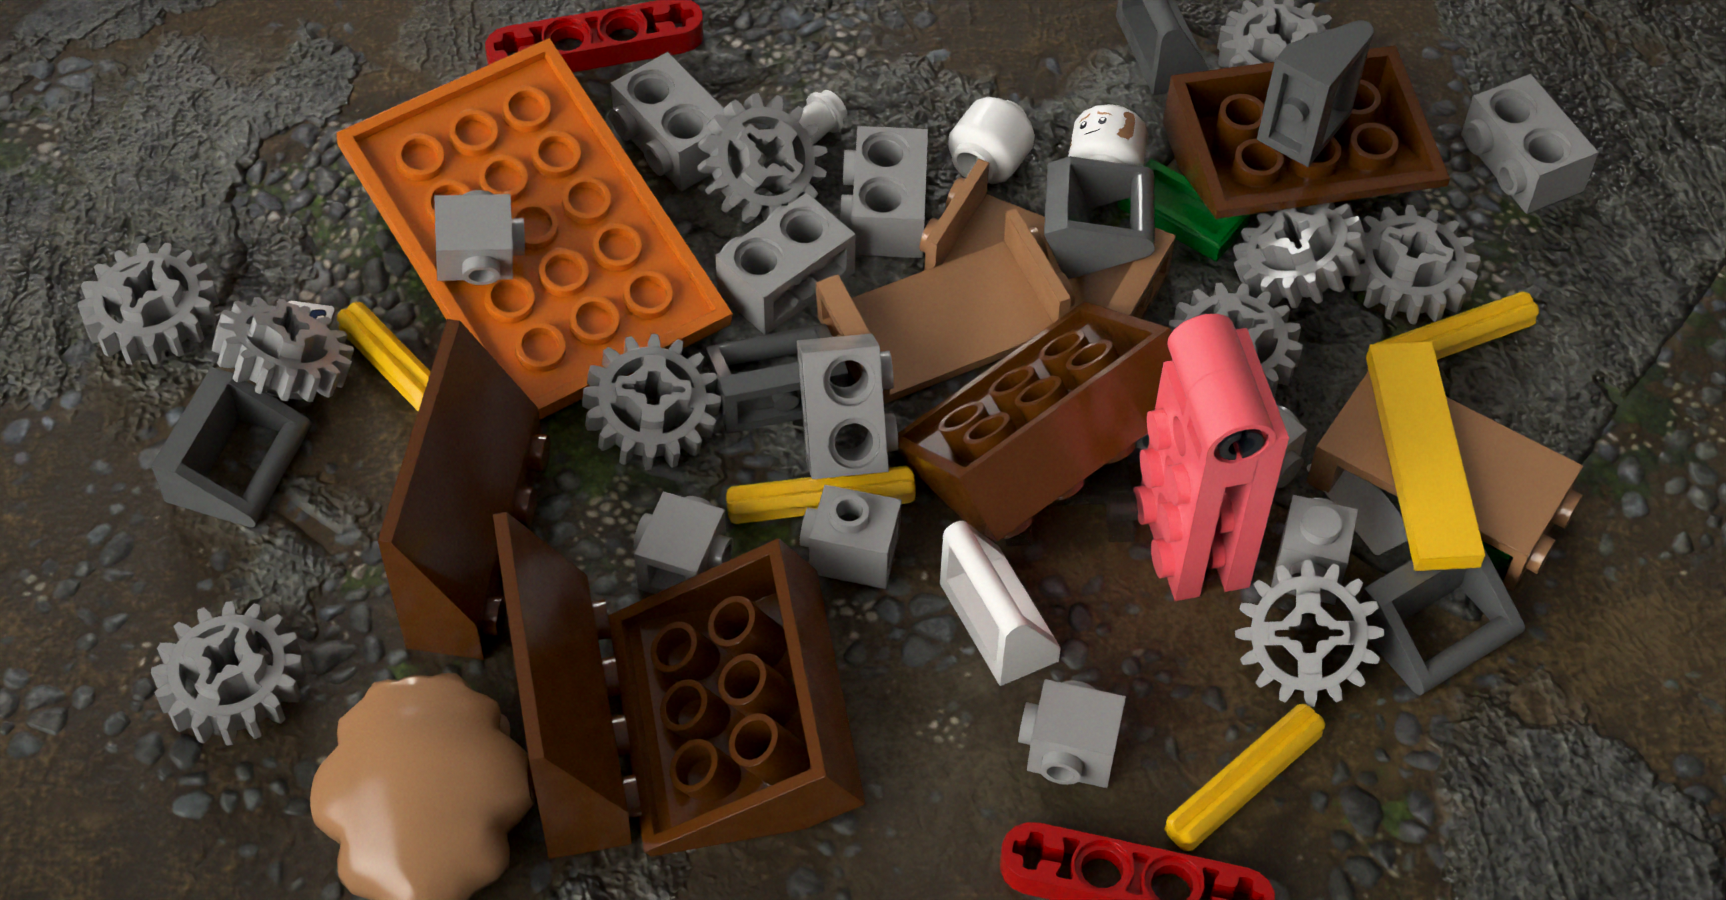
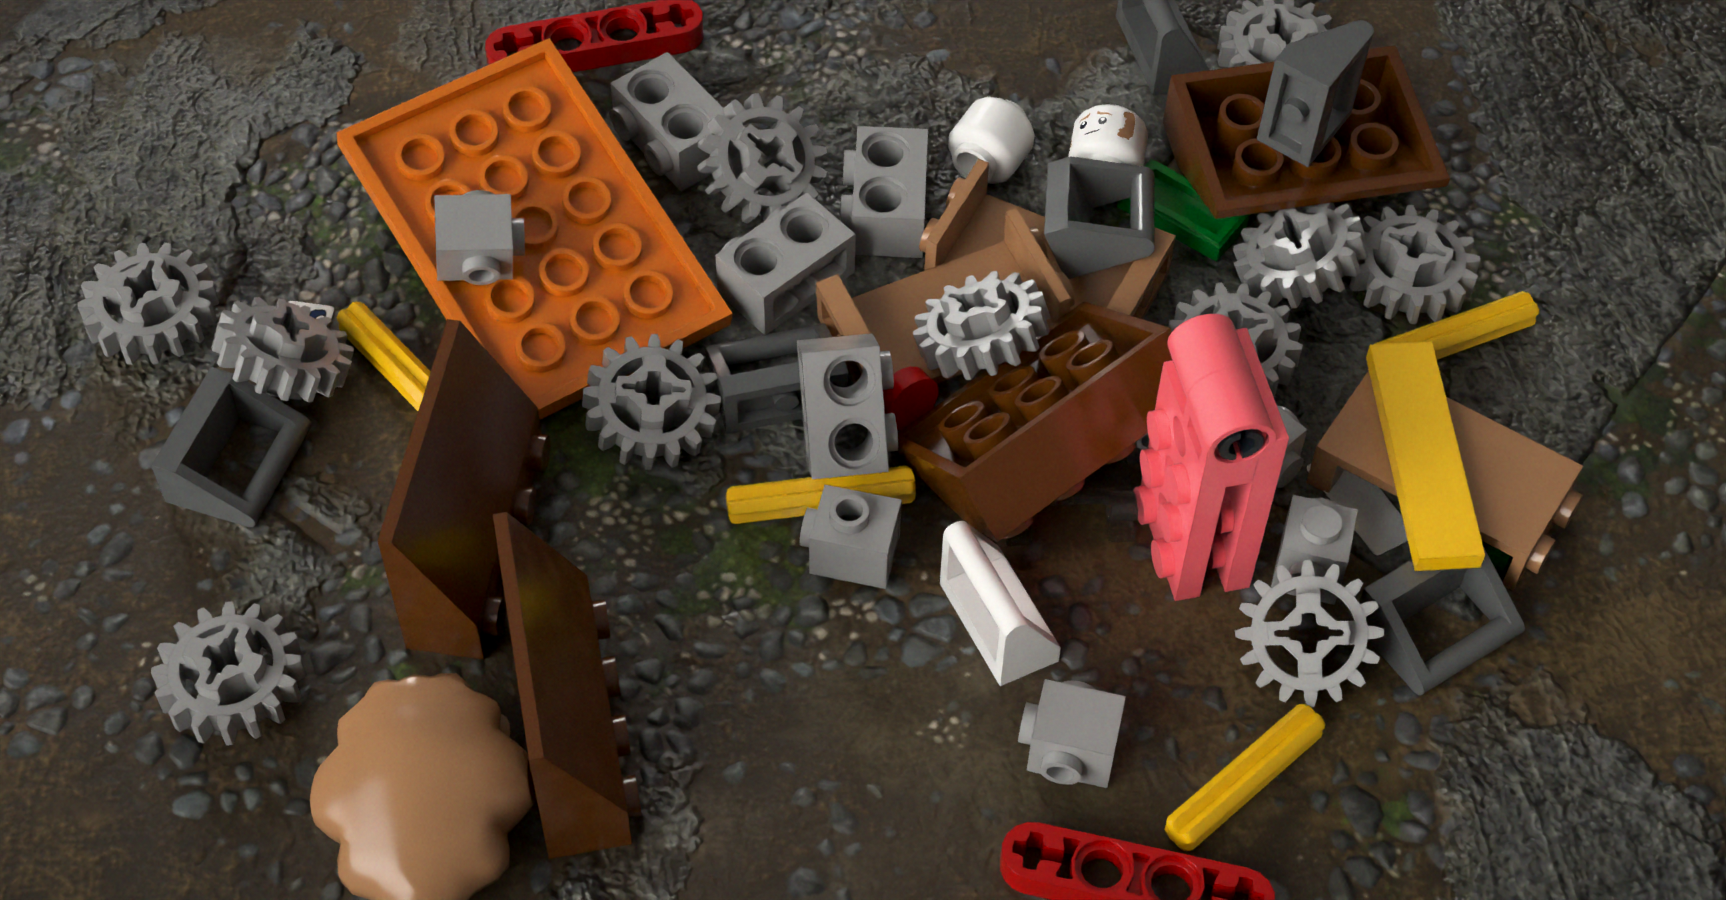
(679, 541): light grey brick -> none
(734, 705): reddish brown slope -> none
(824, 110): white pin -> none
(911, 396): none -> red tile
(981, 325): none -> light grey gear
(1528, 143): light grey brick -> none

